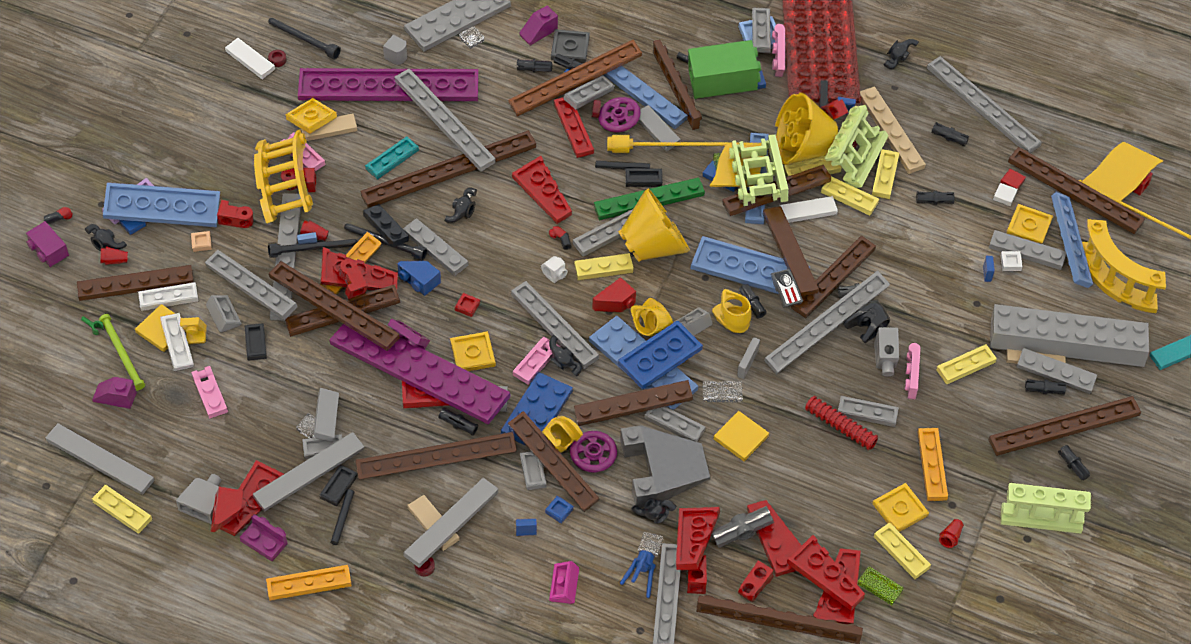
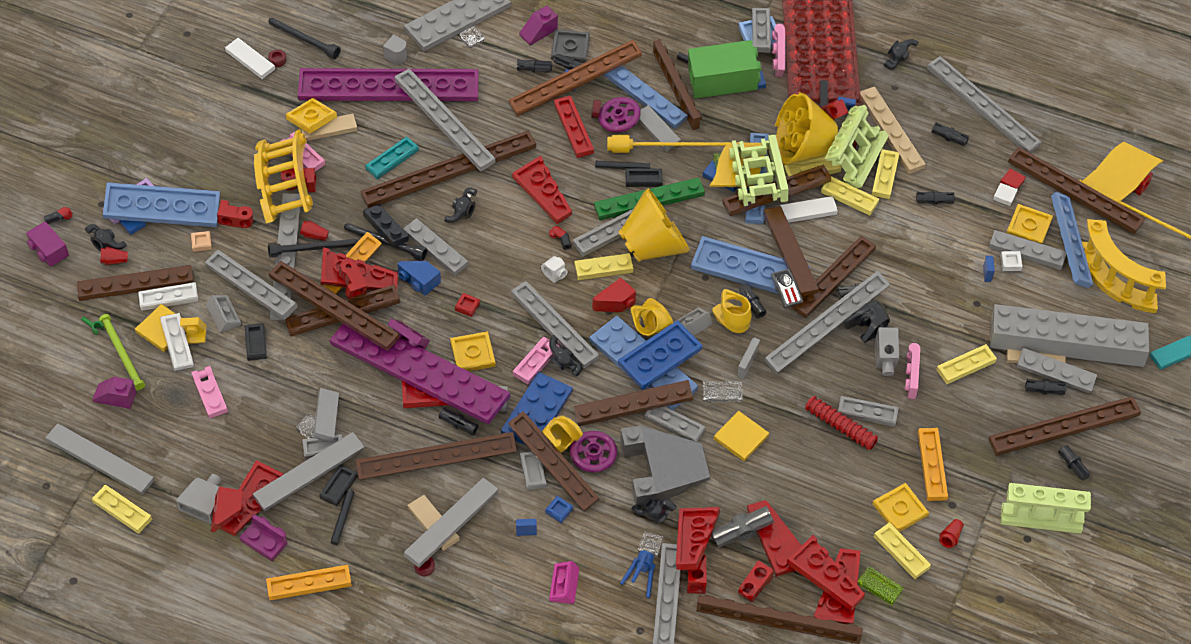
(307, 238): medium blue tile -> none
(589, 92): light grey tile -> none

